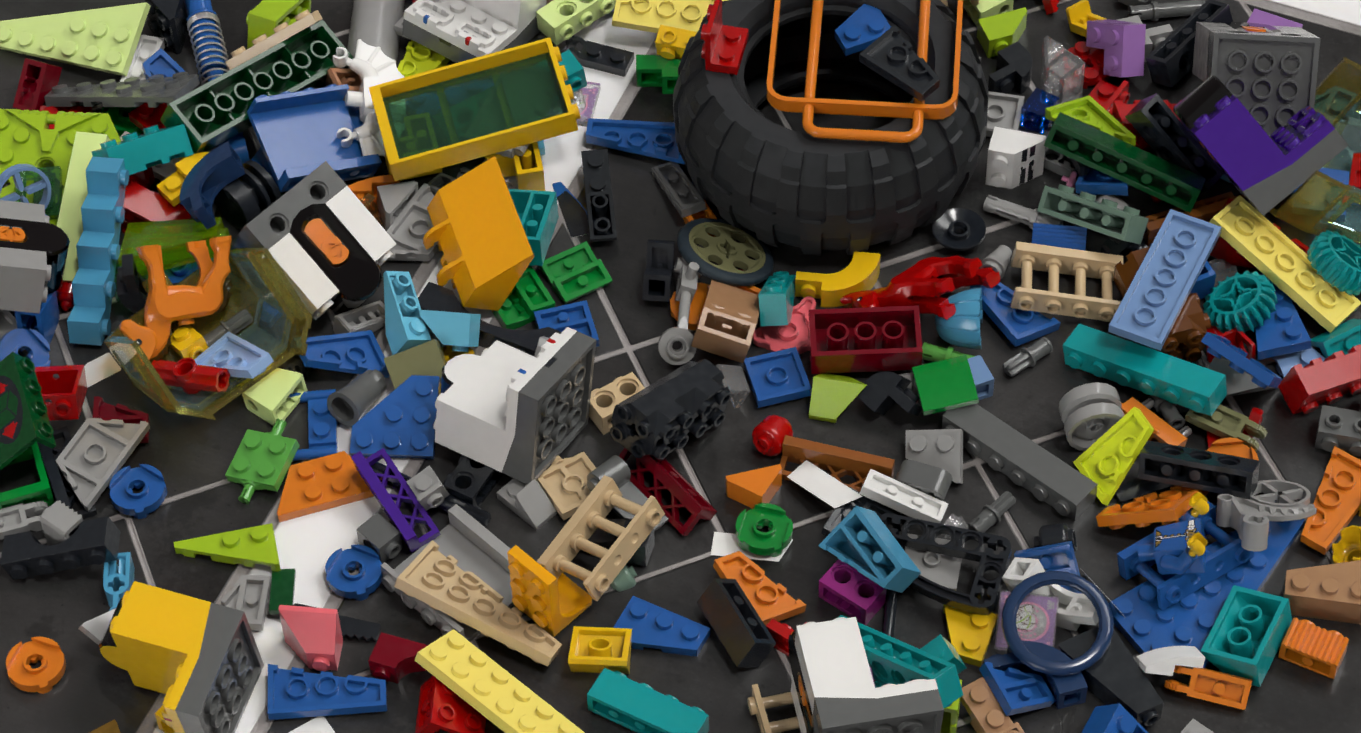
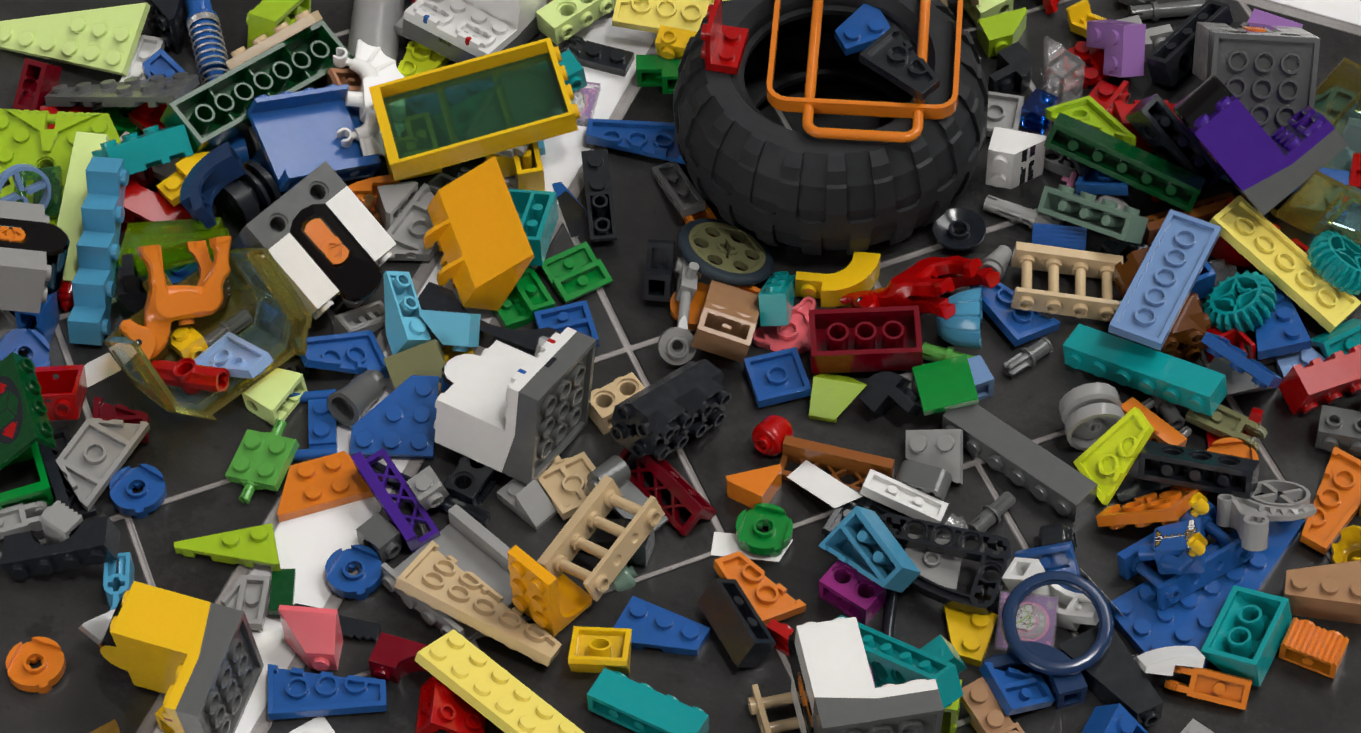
(736, 383): clear panel -> none

